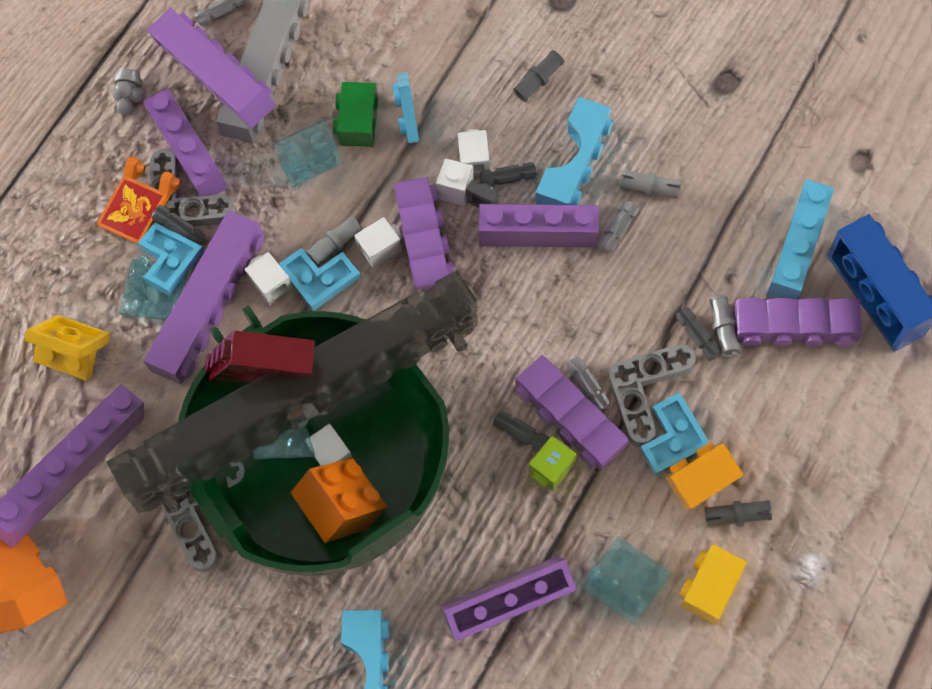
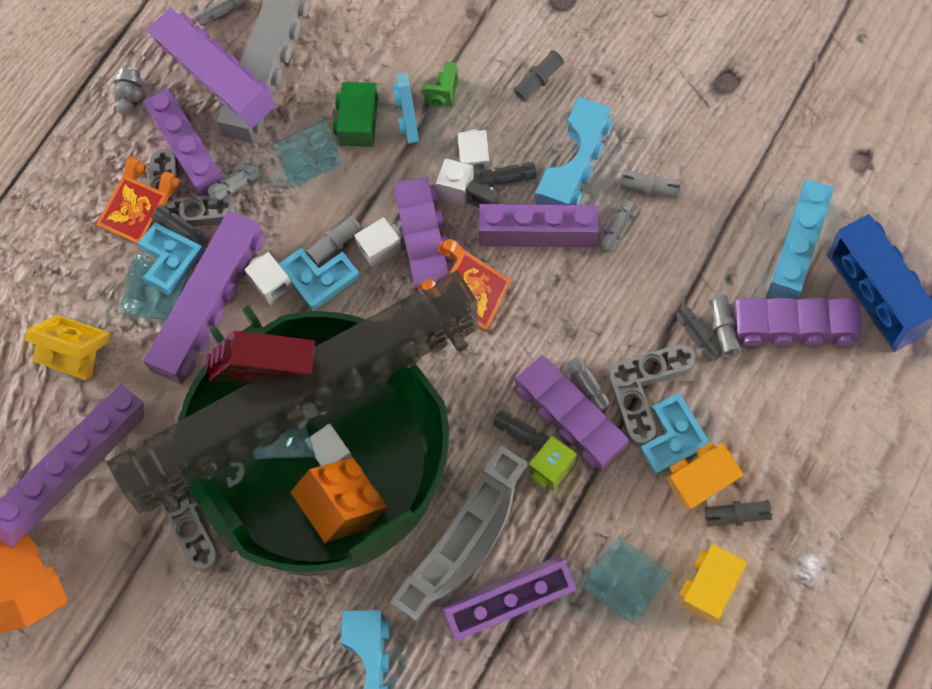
(233, 182): none -> light grey axle
(444, 92): none -> bright green bracket
(466, 539): none -> light grey piece
(484, 281): none -> flag

